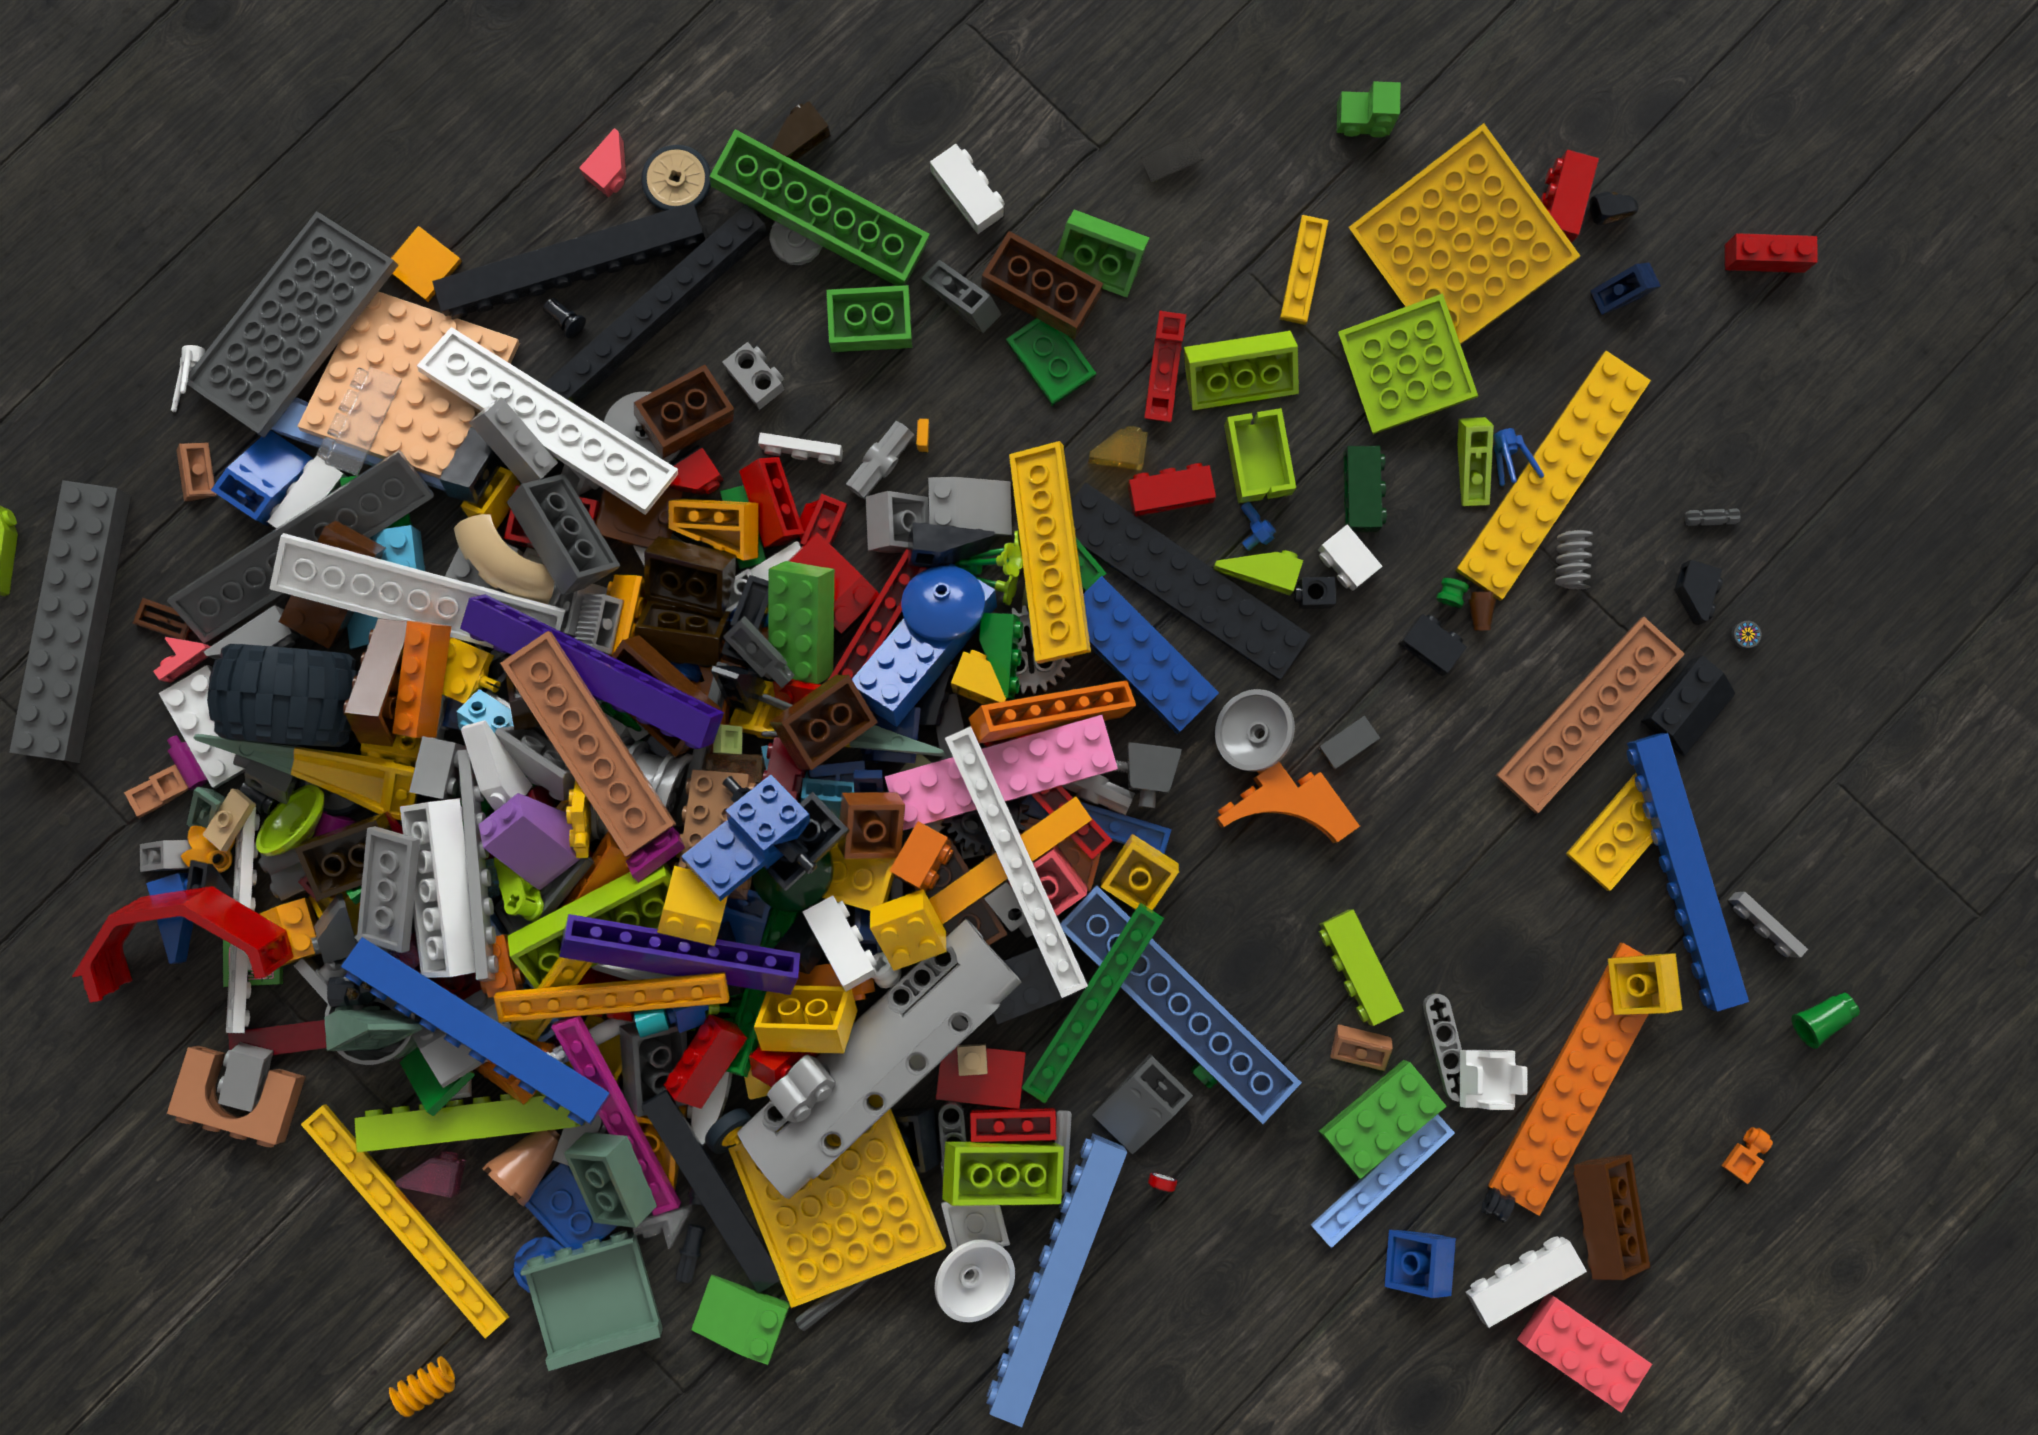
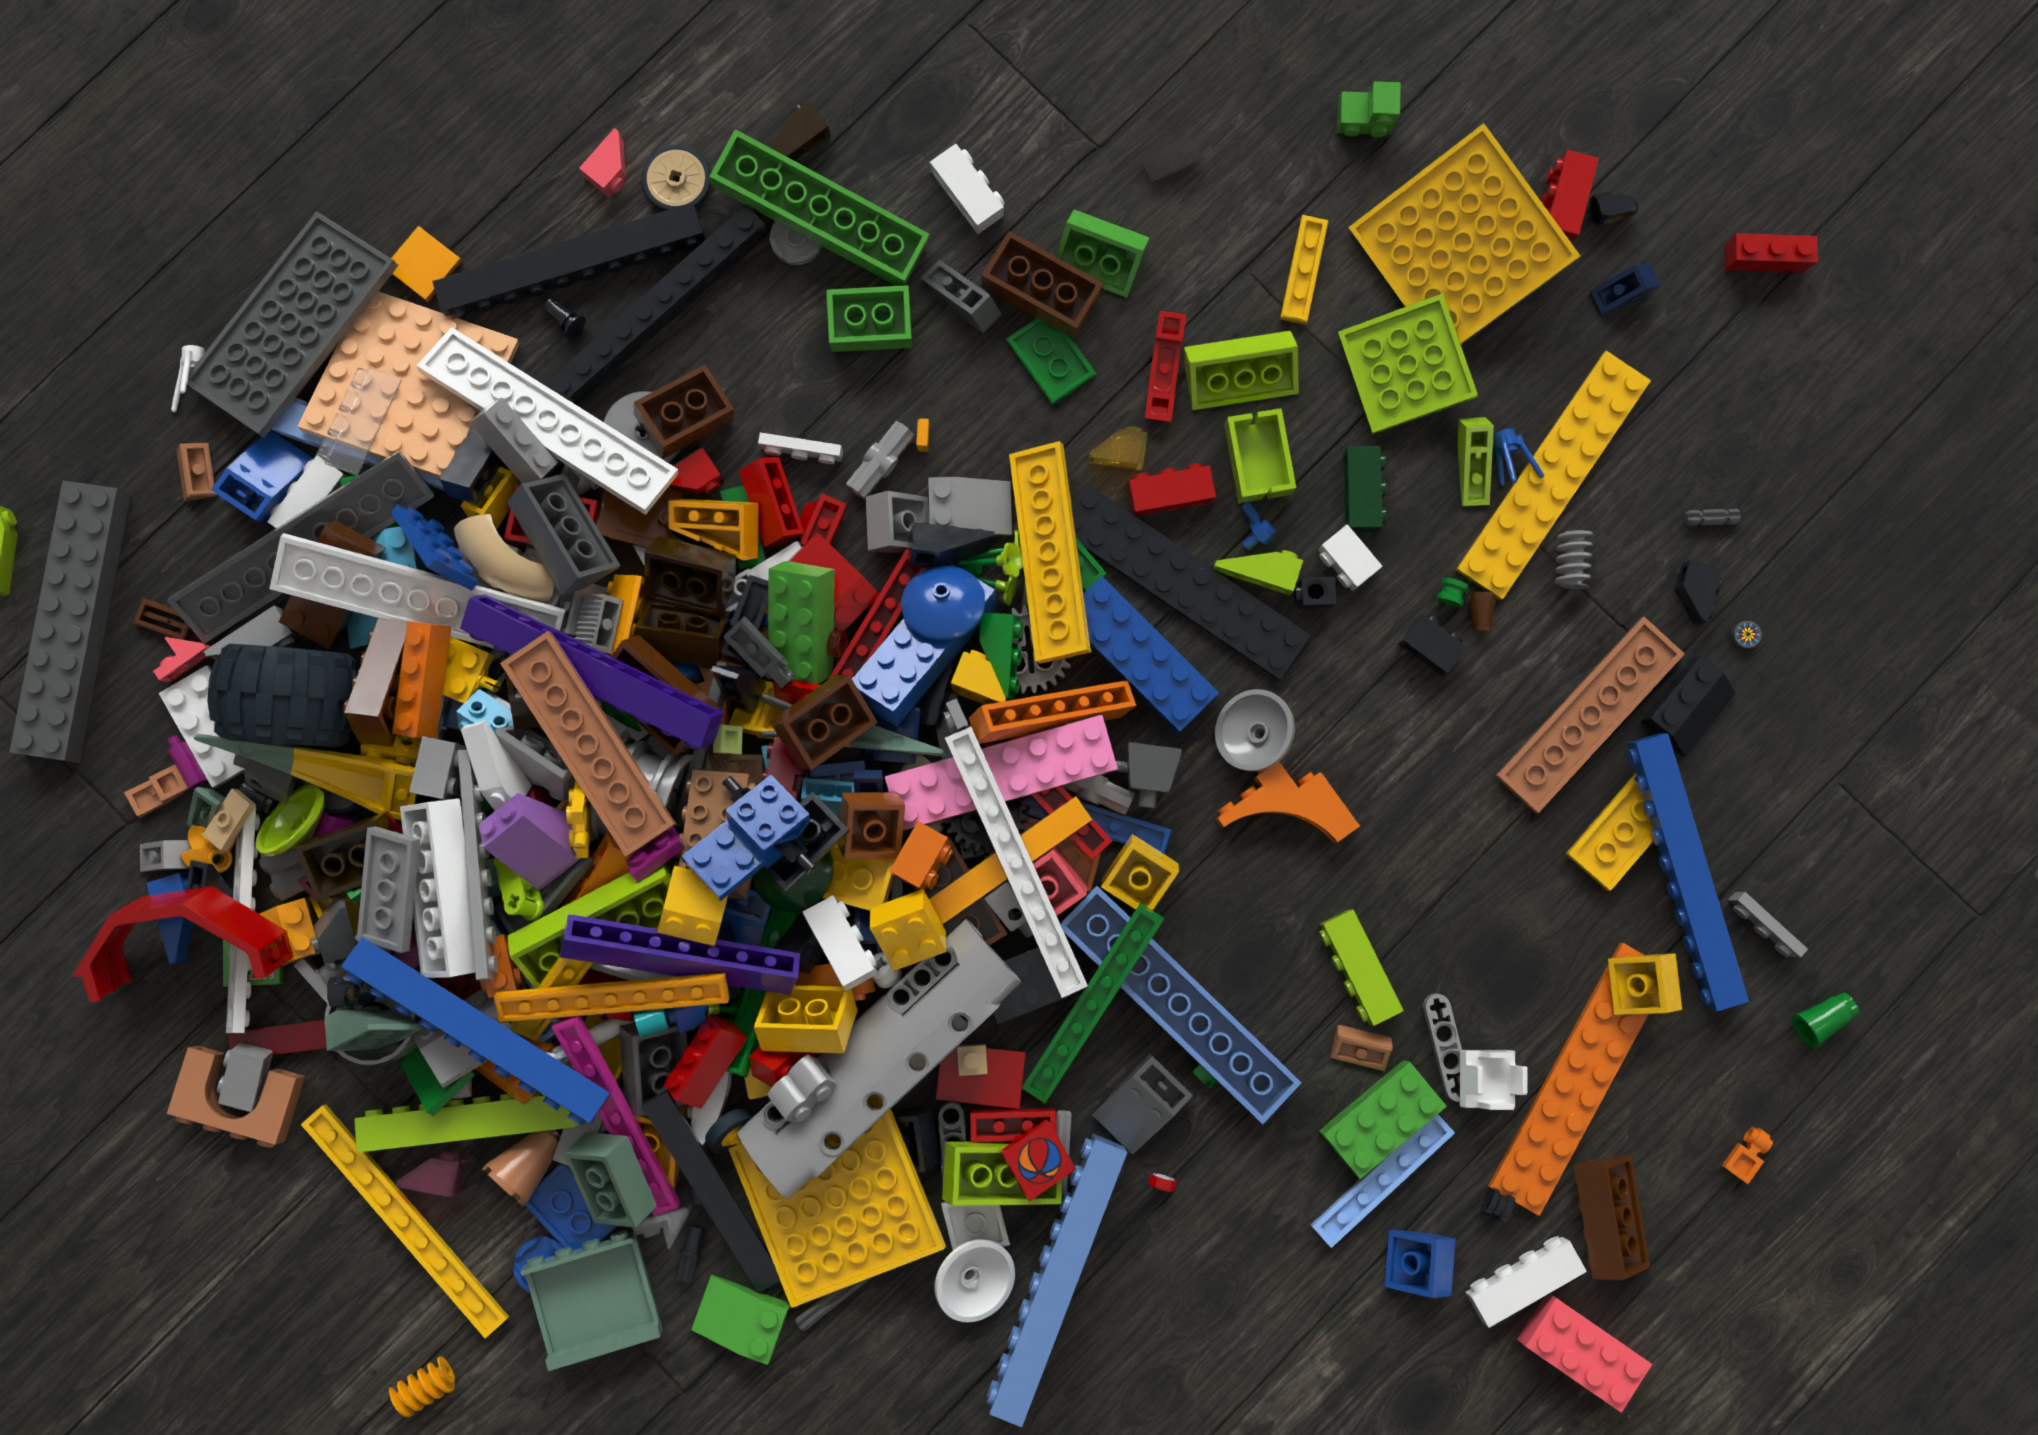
(434, 546): none -> blue plate
(749, 378): light grey brick -> none
(837, 643): none -> clear red tile
(954, 717): none -> light grey plate
(1037, 1160): none -> tile
(1349, 742): dark grey tile -> none

